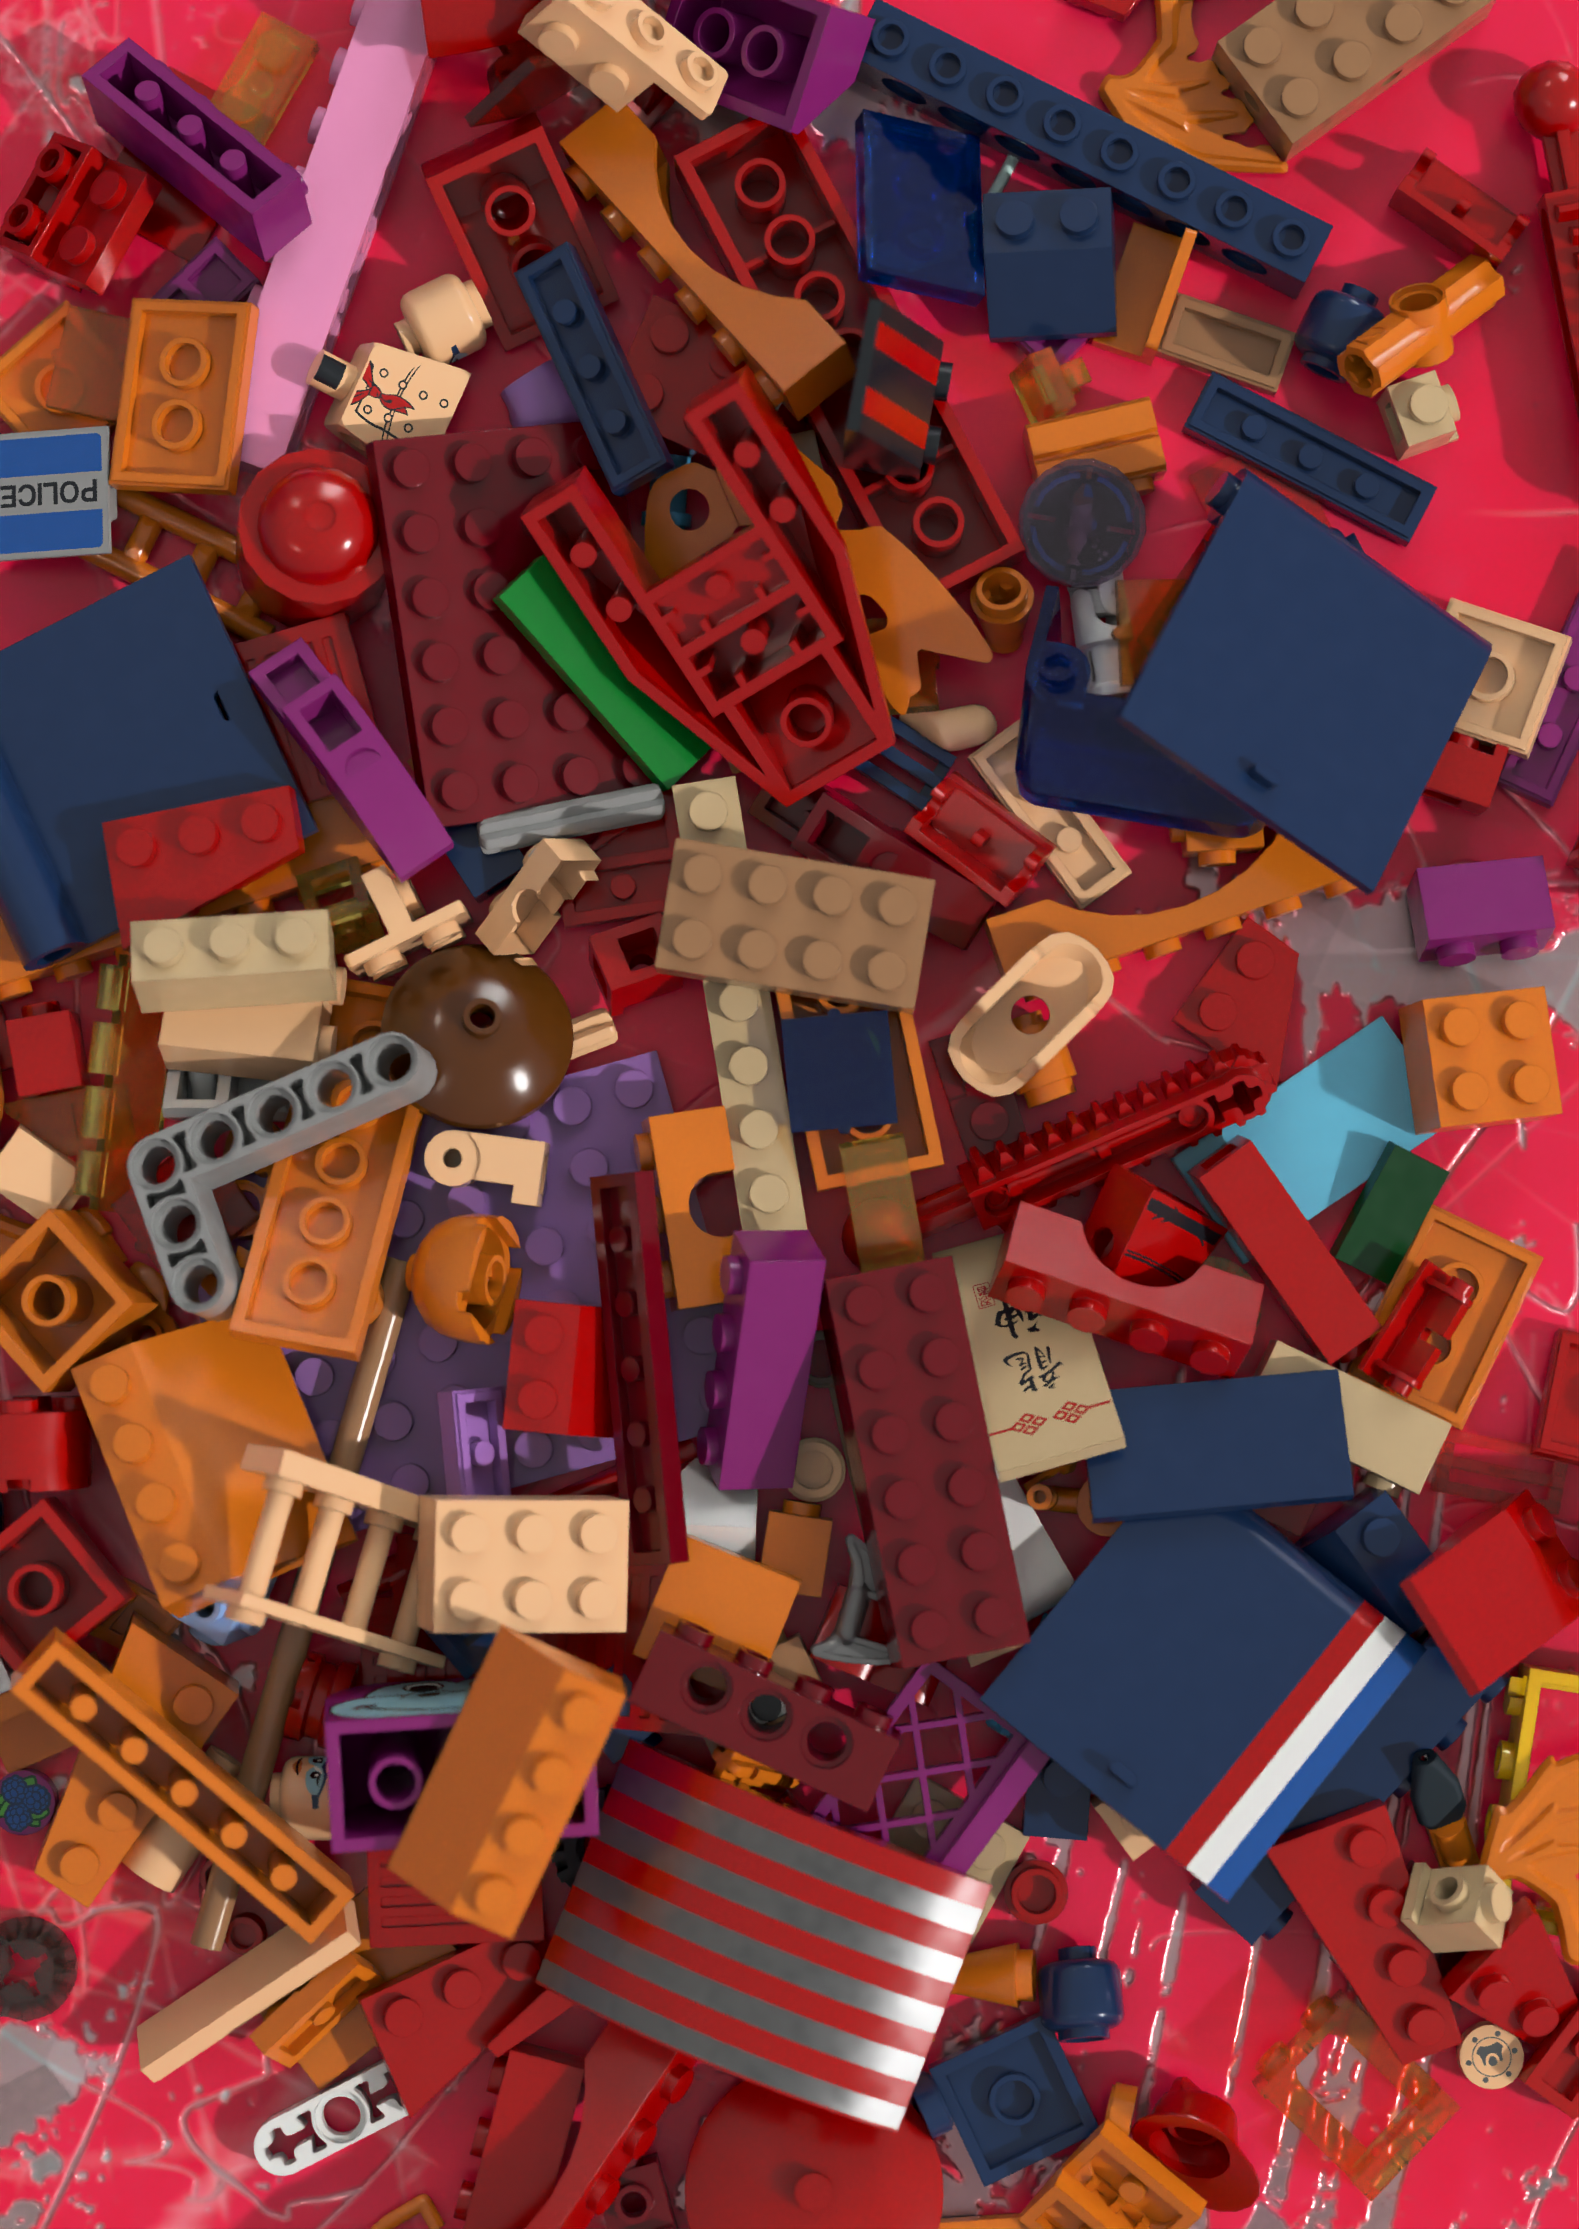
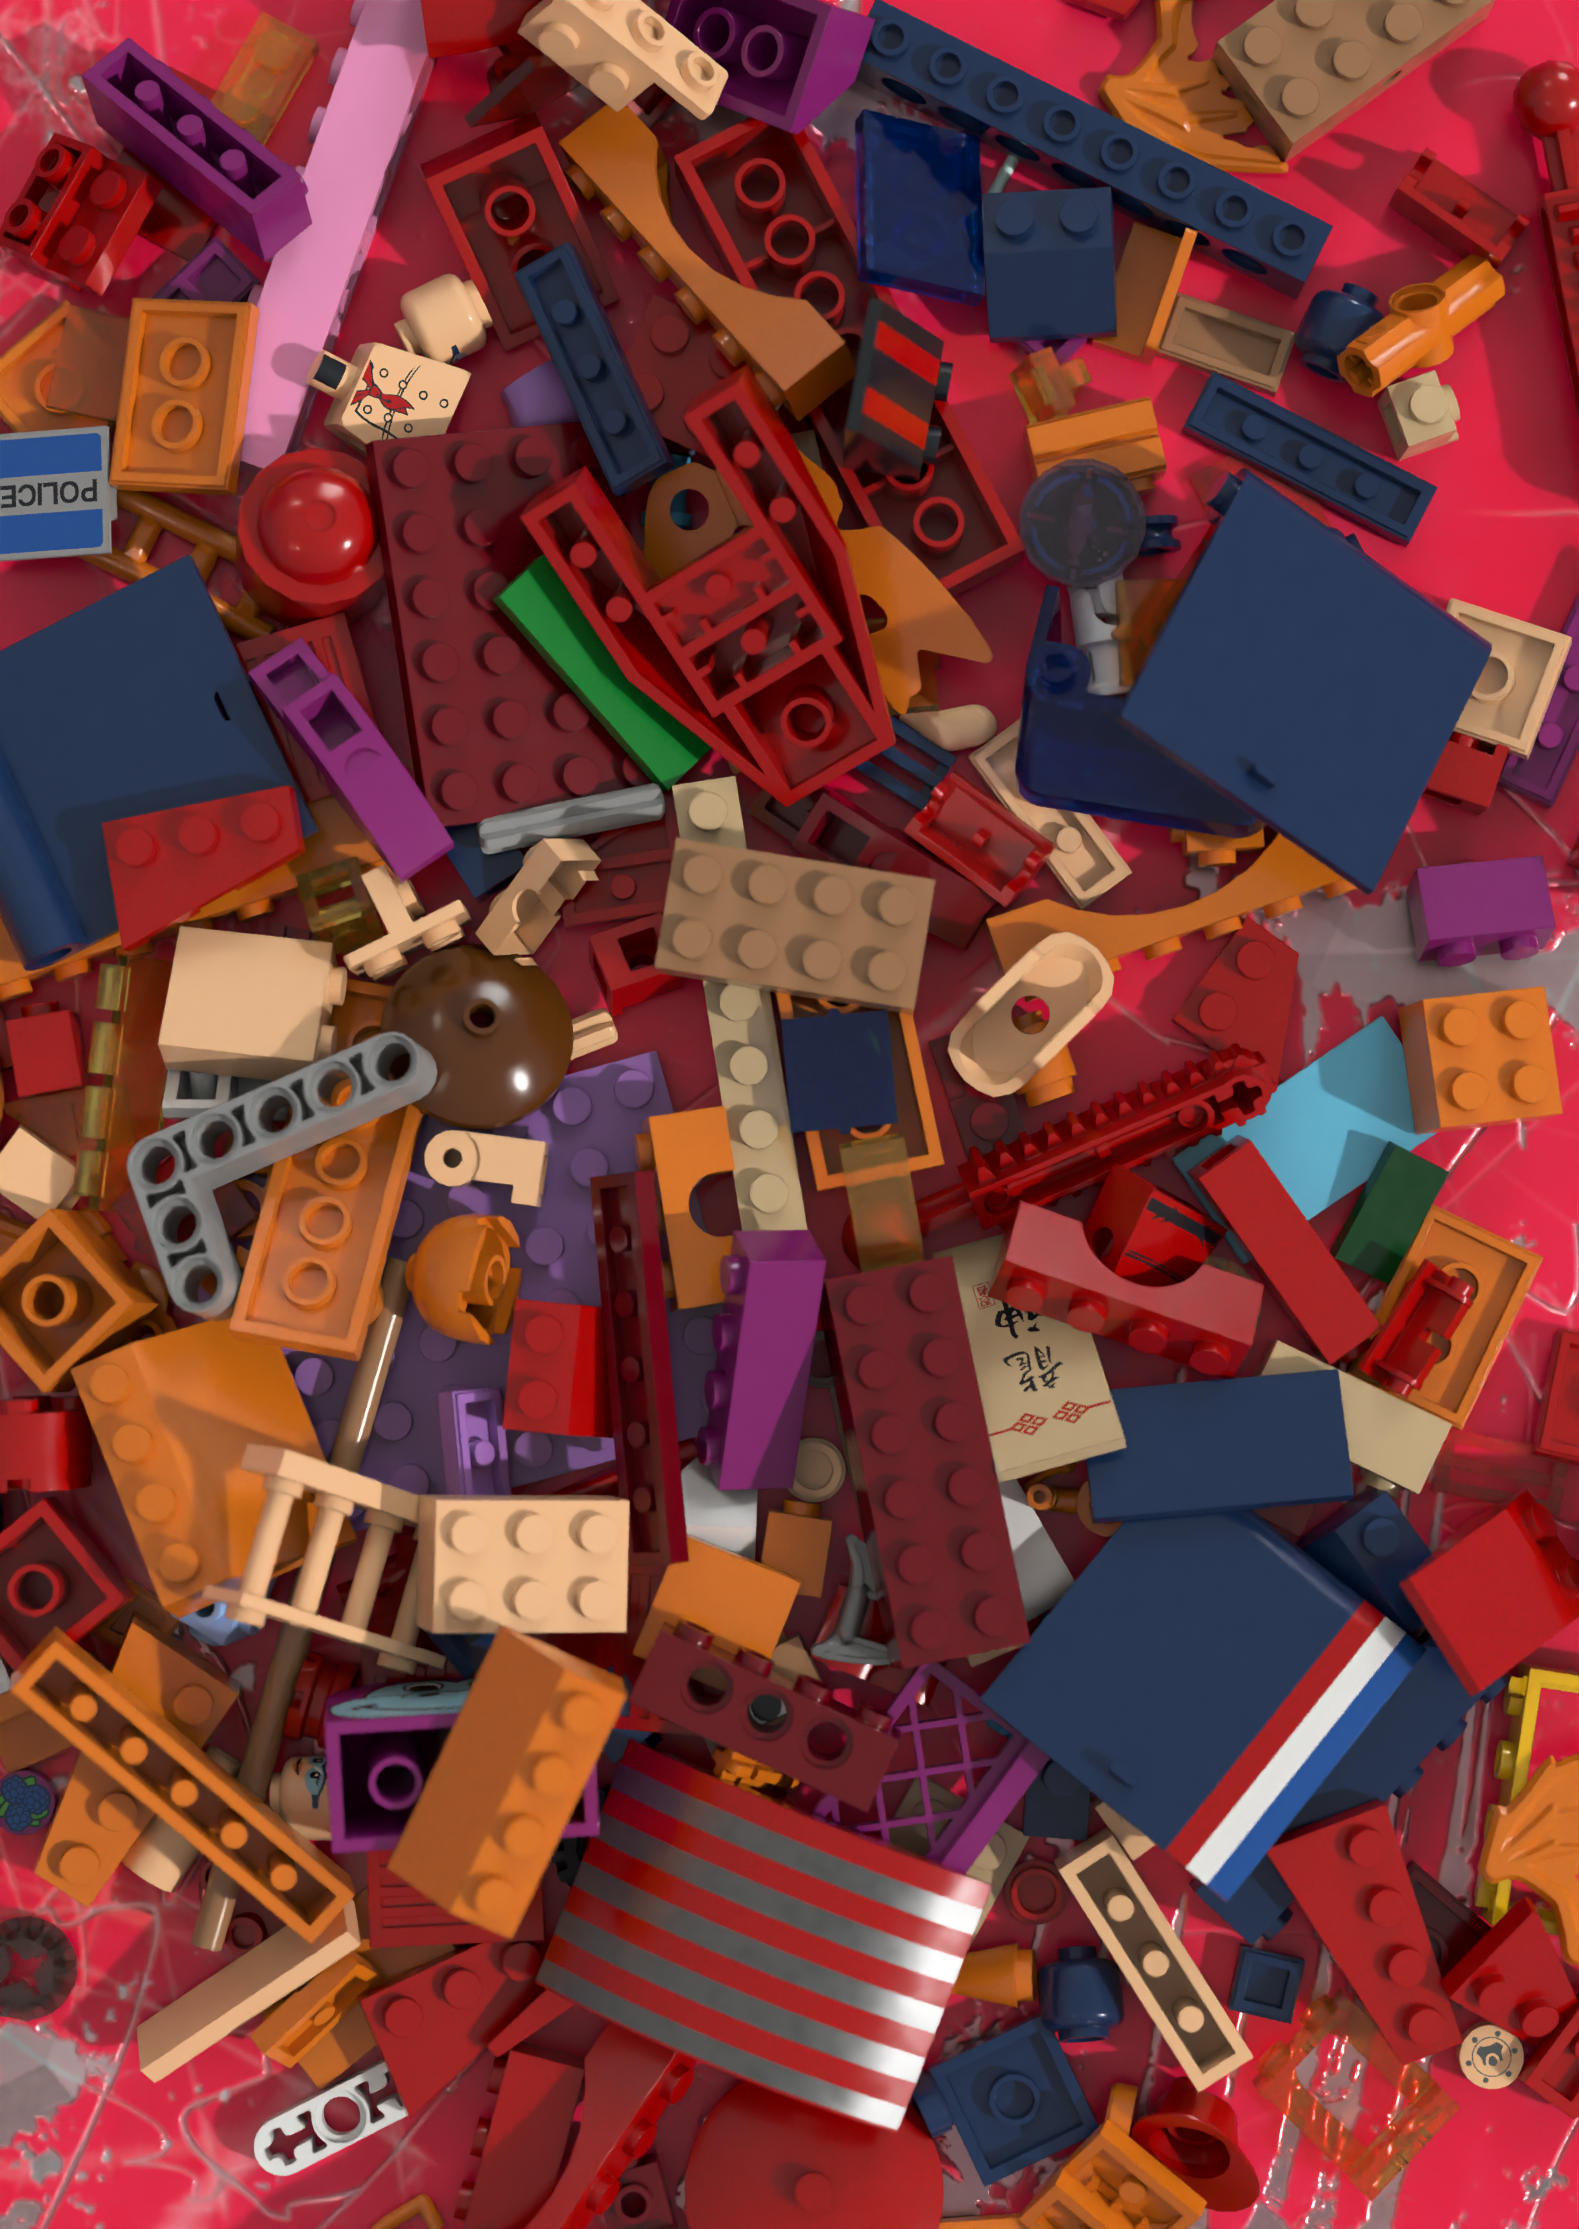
(233, 961): tan brick -> none
(1002, 607): orange cone -> none
(1153, 1959): none -> light nougat brick
(1159, 536): none -> dark blue bush
(1265, 1983): none -> dark blue tile
(1441, 1809): black piece -> none
(1457, 1907): tan brick -> none

